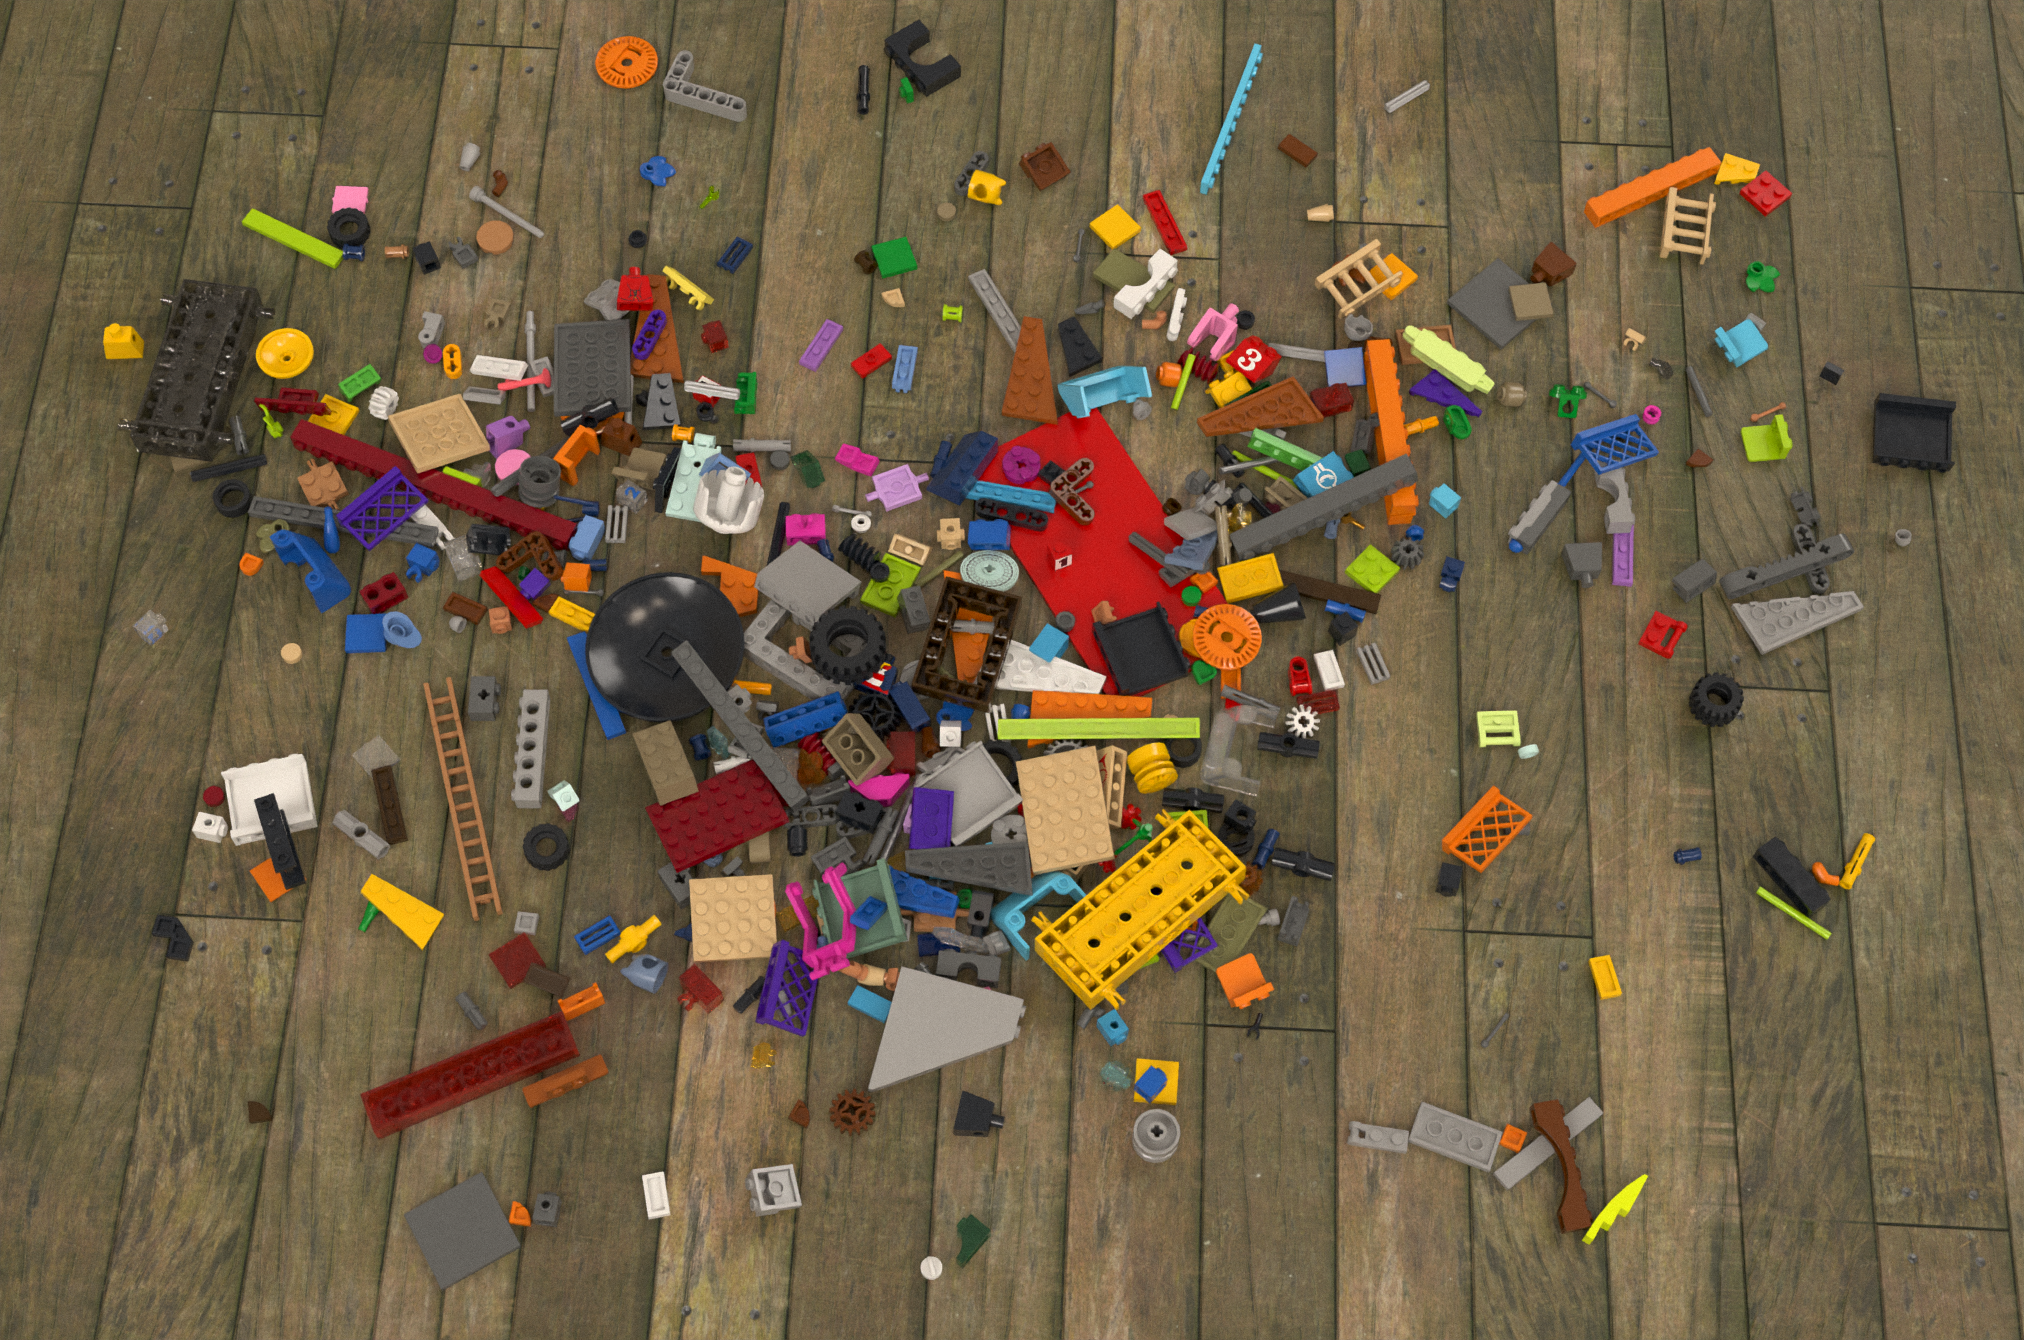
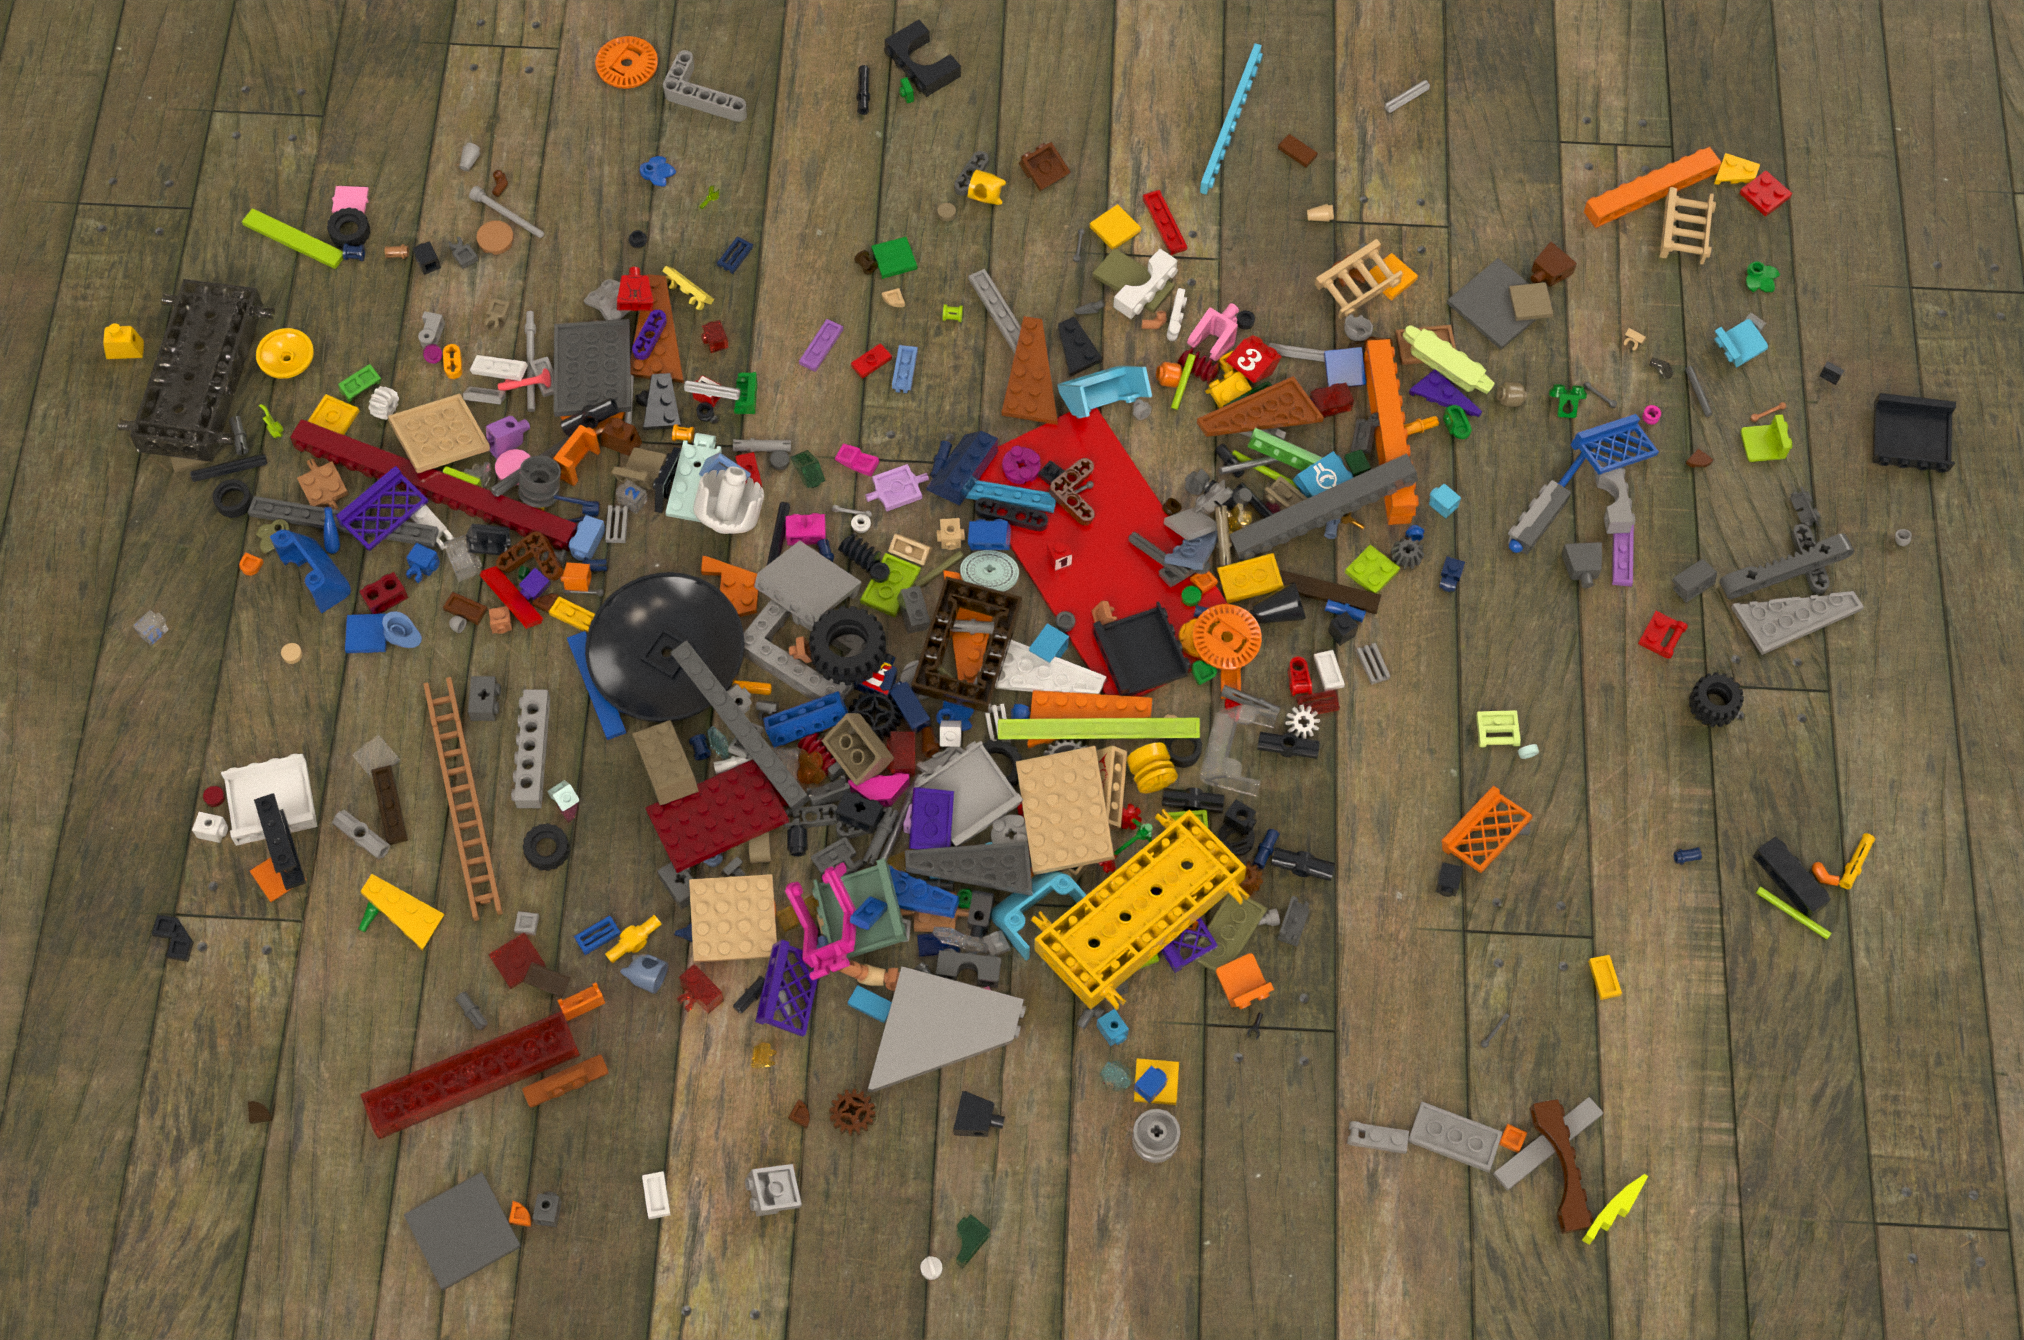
(297, 401): dark red bracket -> none

